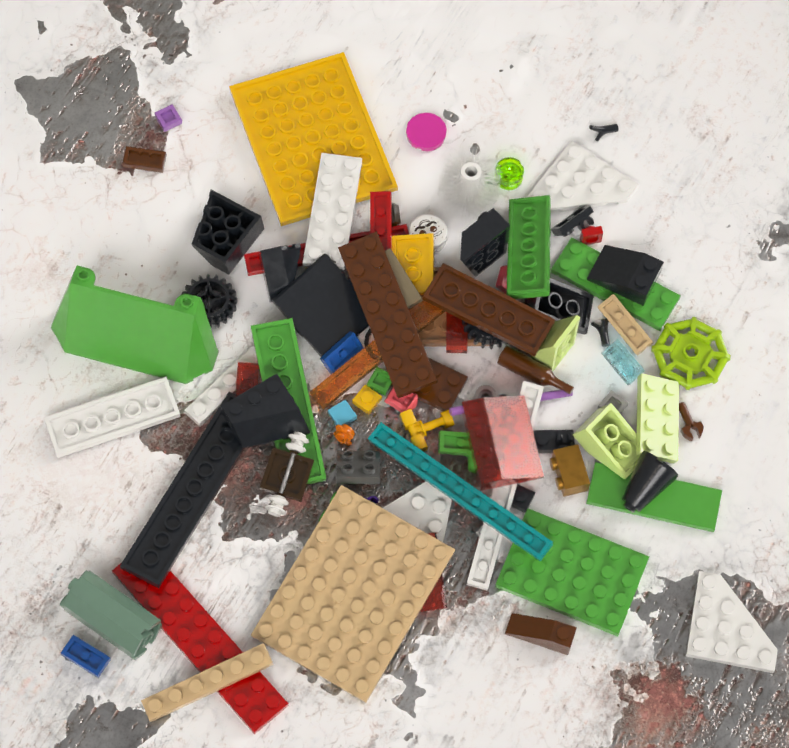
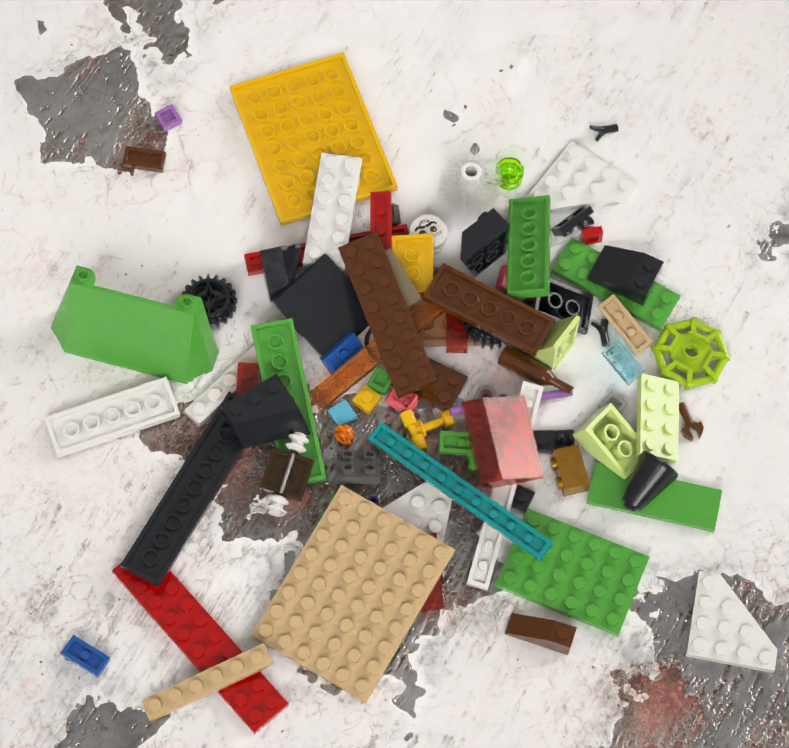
(111, 614): sand green brick -> none
(226, 232): black wedge -> none
(426, 131): dark pink tile -> none

